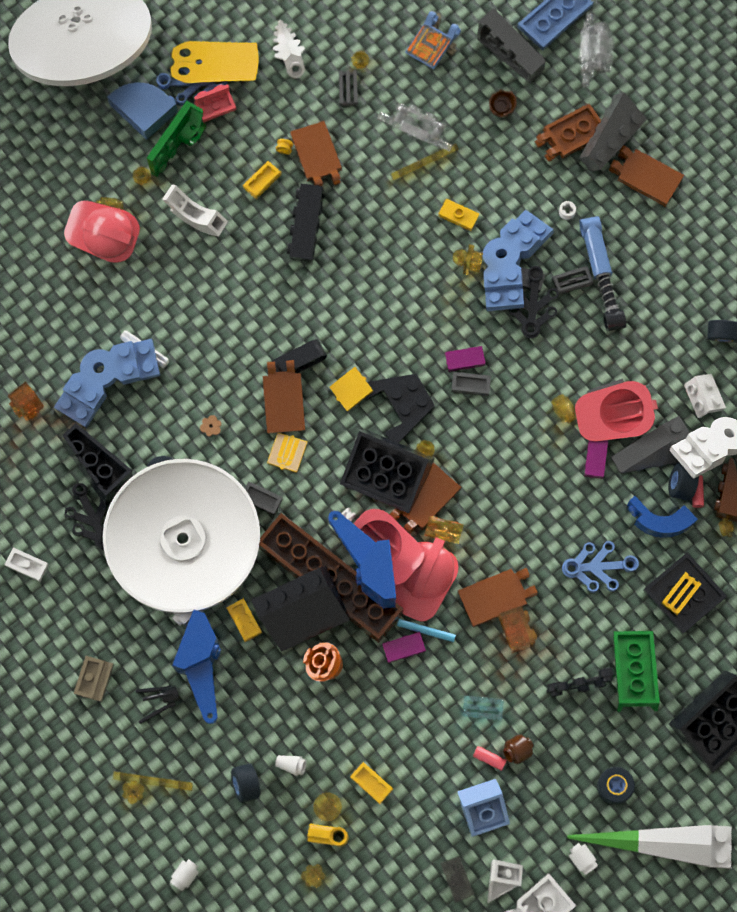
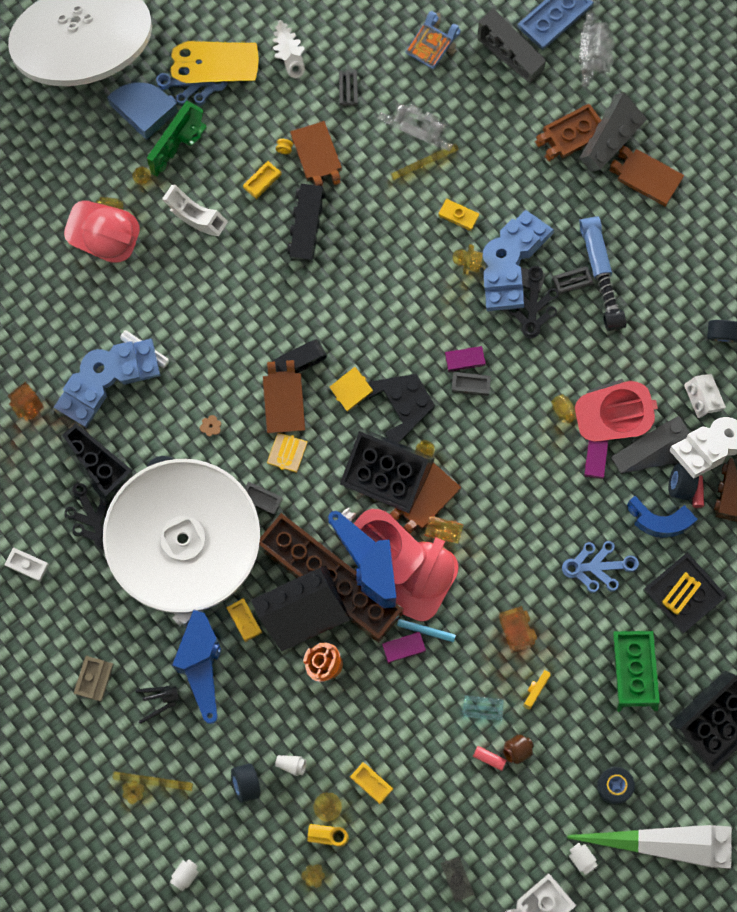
(215, 102): coral bracket -> none
(360, 55): clear yellow plate -> none
(484, 807): light blue slope -> none
(495, 595): dark orange tile -> none
(502, 103): reddish brown hair -> none
(503, 878): white slope -> none
(535, 689): none -> yellow plate
(563, 214): white bush -> none
(604, 675): black plant -> none
(726, 527): clear yellow plate -> none

